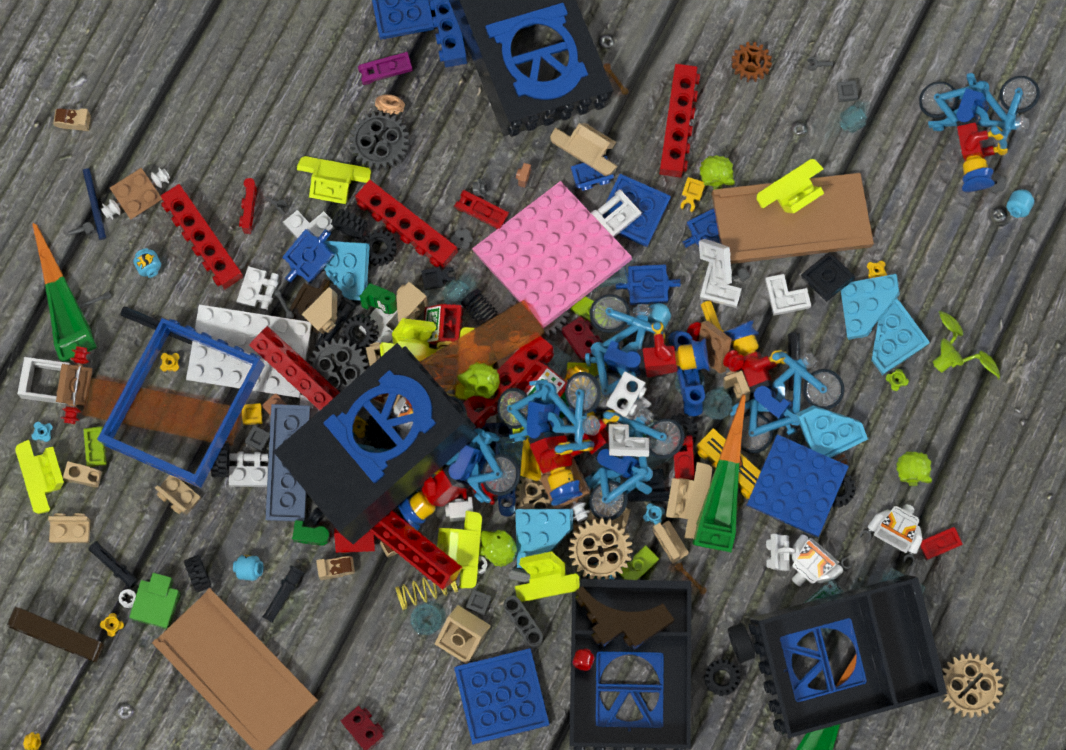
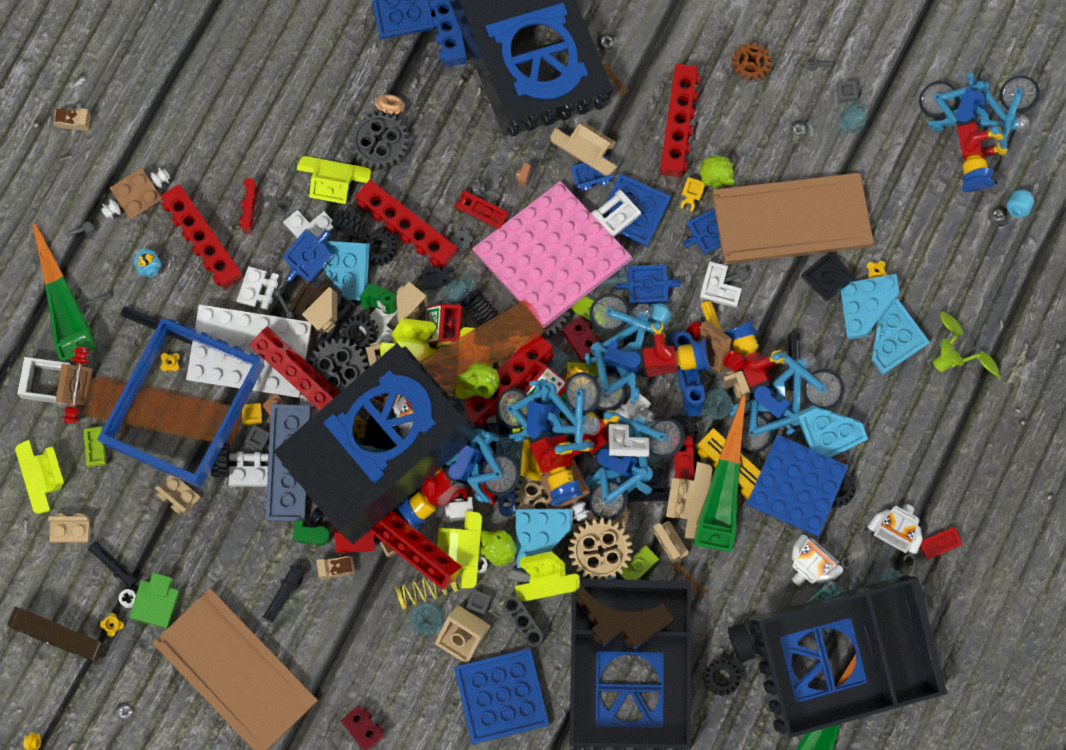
(44, 436): medium azure plate -> none
(82, 474): tan leg -> none
(94, 204): dark blue bar -> none
(197, 573): black tyre -> none
(248, 567): medium azure head -> none
(385, 68): magenta plate -> none
(583, 659): red piece -> none
(622, 392): white brick -> none
(651, 508): medium azure plate -> none
(720, 258): white plate -> none
(779, 552): white hips -> none
(785, 301): white plate -> none
(793, 189): neon yellow plate -> none
(894, 384): lime plate -> none
(913, 468): lime animal -> none
(983, 698): tan gear -> none

